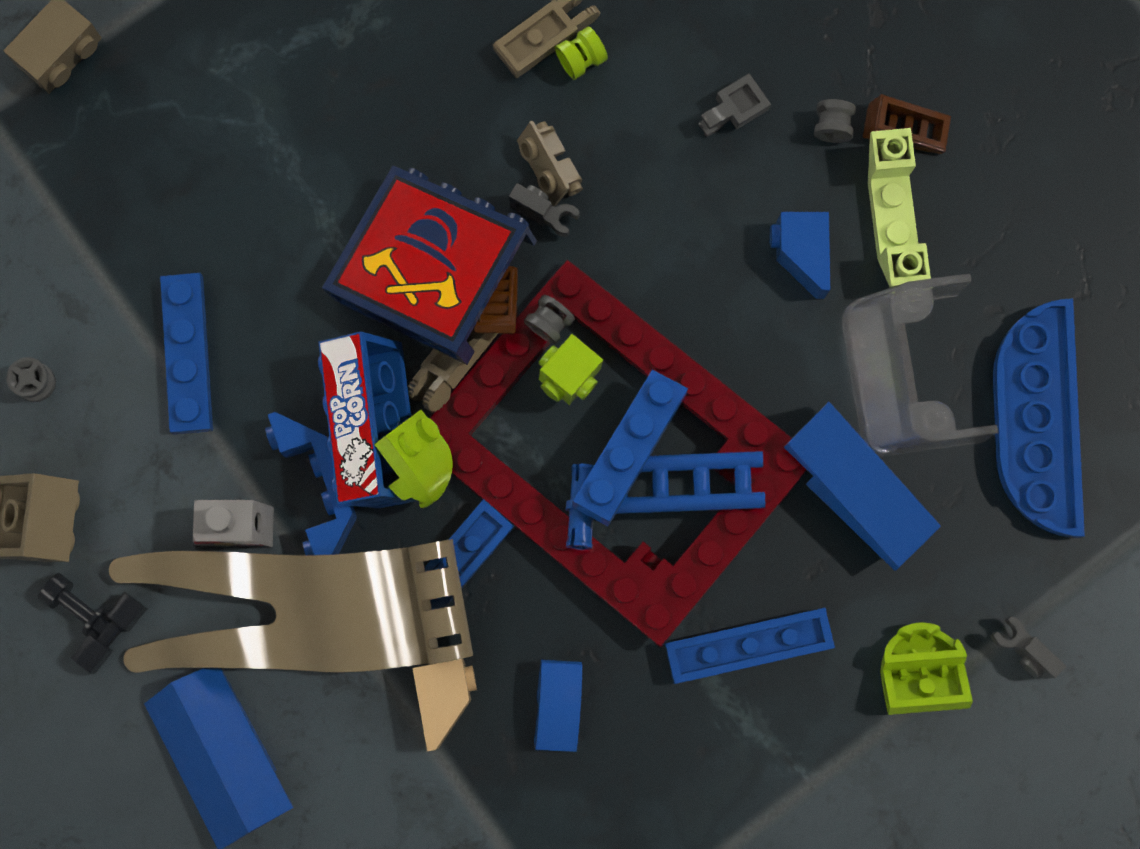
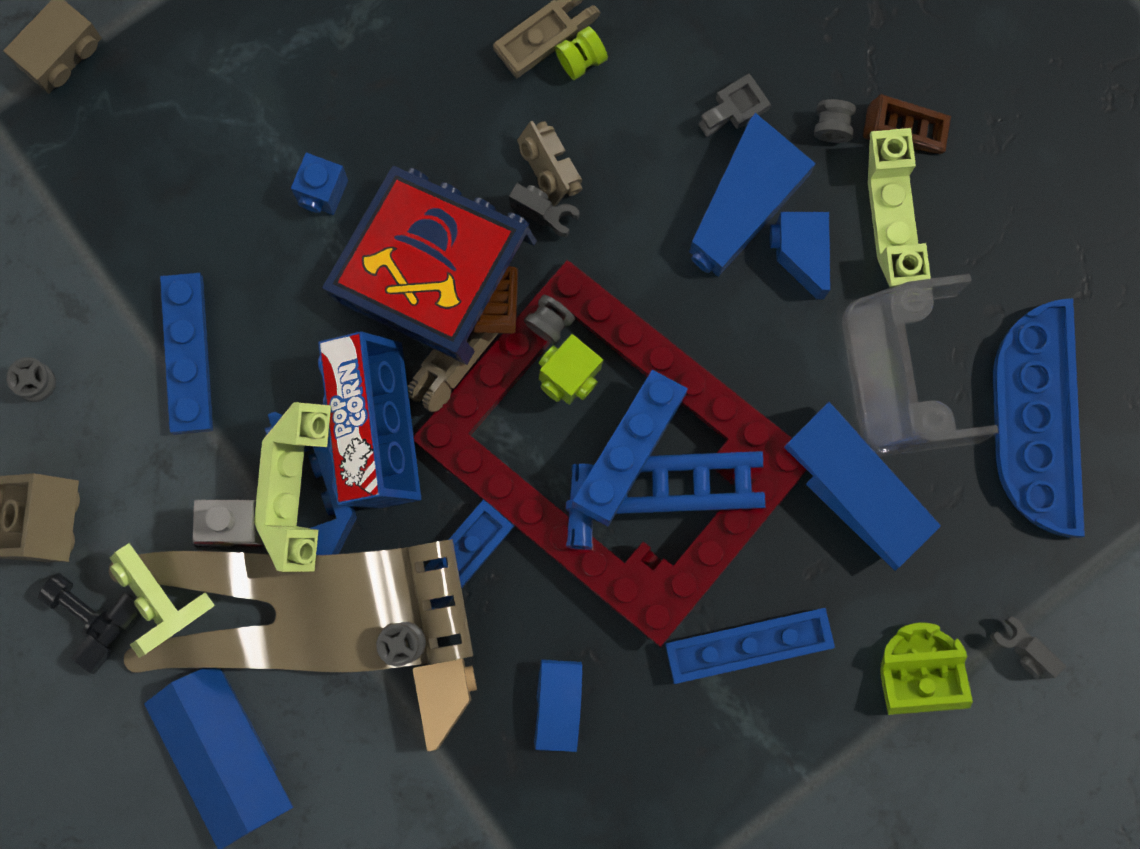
(153, 601): none -> yellowish green bracket
(279, 486): none -> yellowish green slope
(319, 184): none -> blue brick
(392, 643): none -> dark grey wheel
(418, 458): lime slope -> none
(752, 190): none -> blue slope

